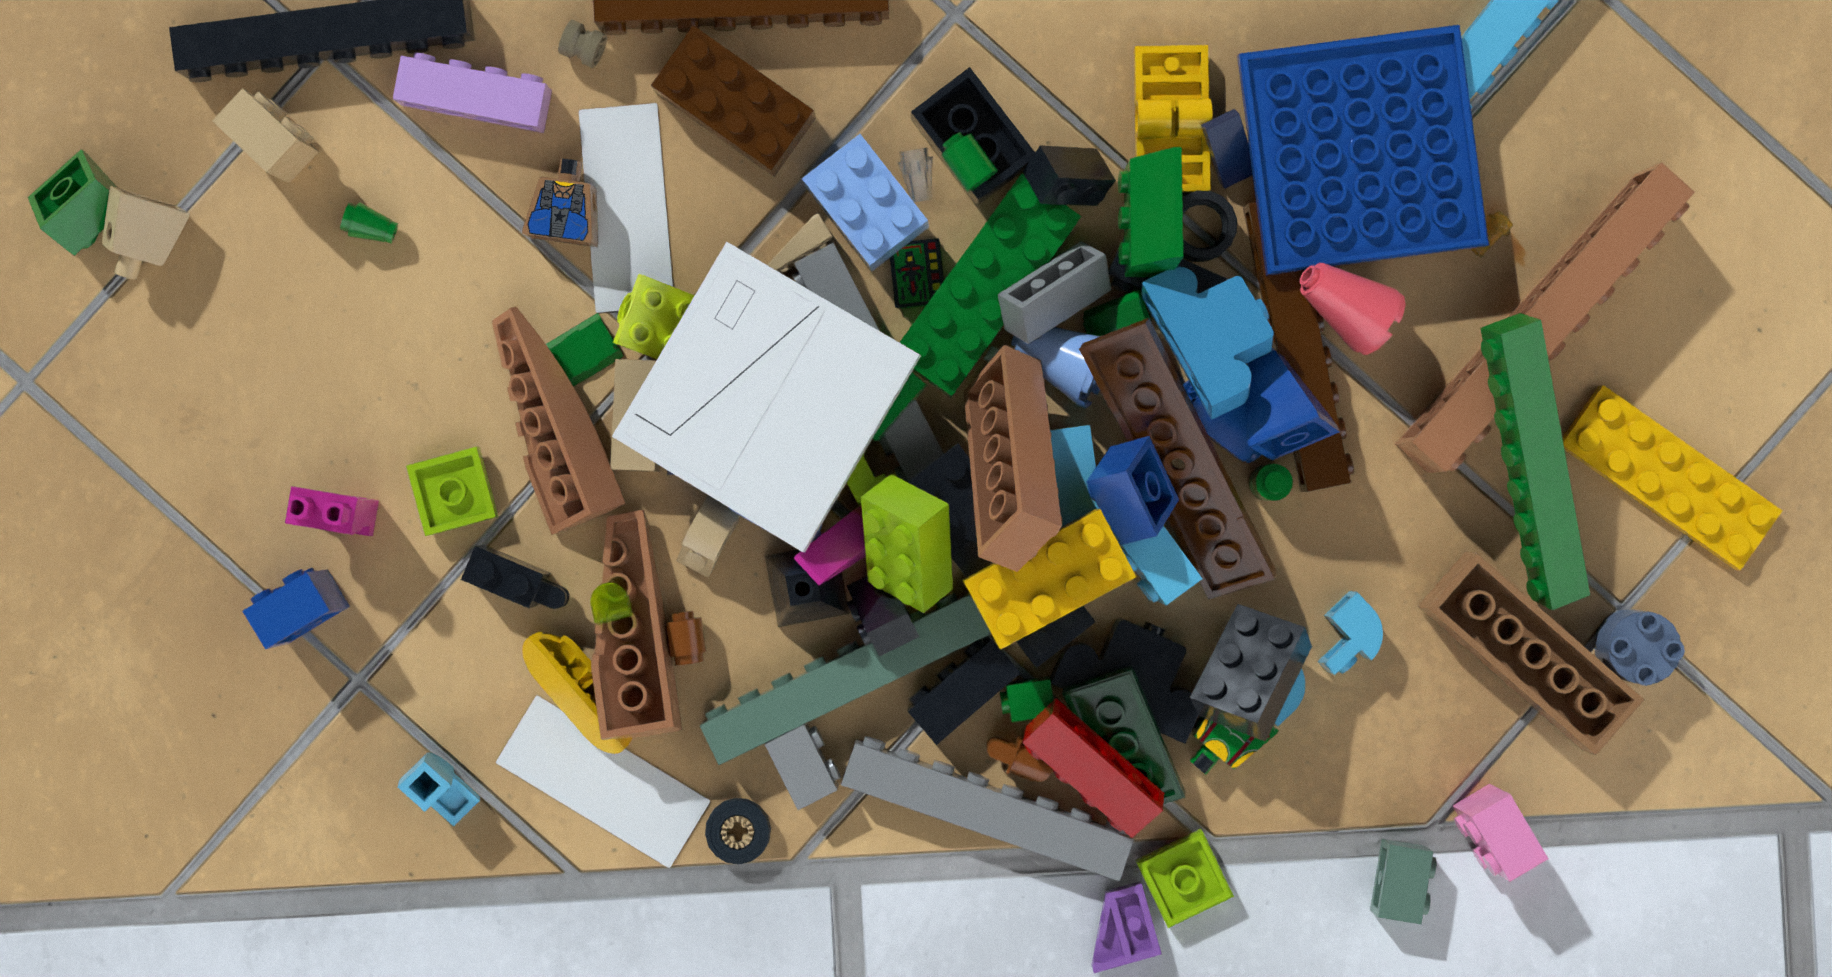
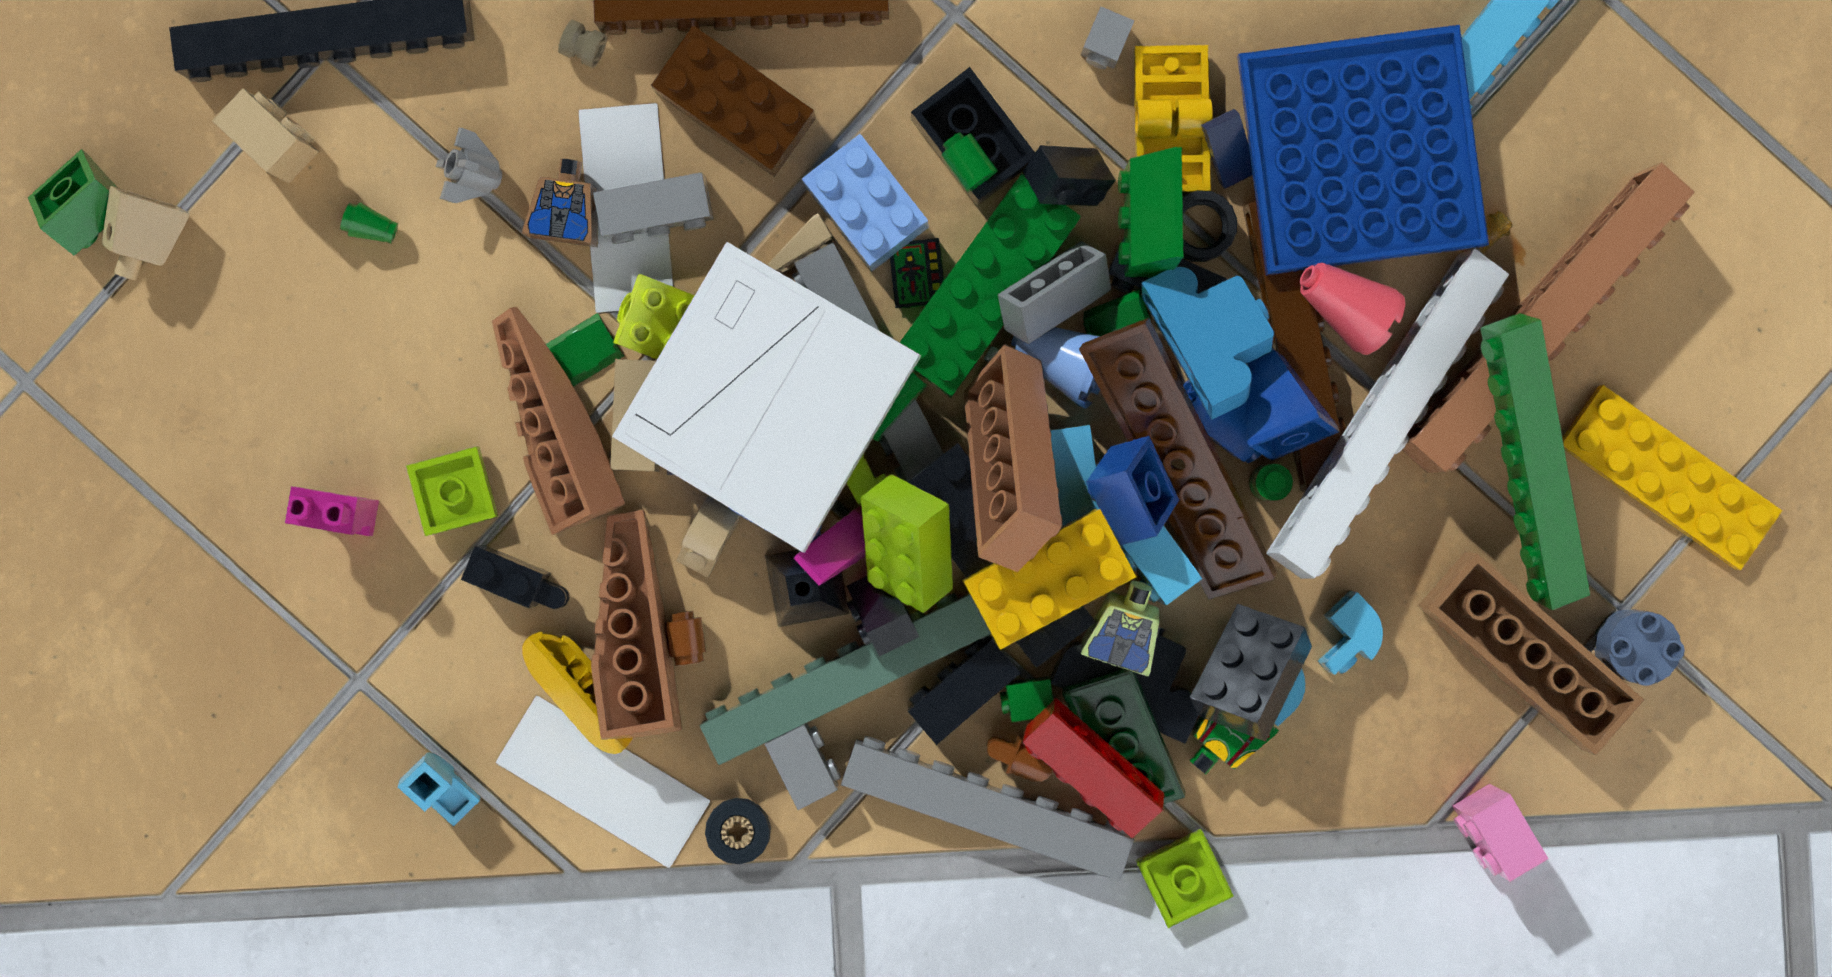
(295, 608): blue brick -> none
(471, 170): none -> light grey brick
(472, 93): lavender brick -> none
(610, 603): clear neon green tile -> none
(653, 207): none -> light grey brick
(917, 173): clear cone -> none
(1106, 39): none -> light grey brick
(1124, 630): none -> torso
(1124, 929): medium lavender wing -> none
(1388, 414): none -> white brick
(1403, 881): sand green brick -> none

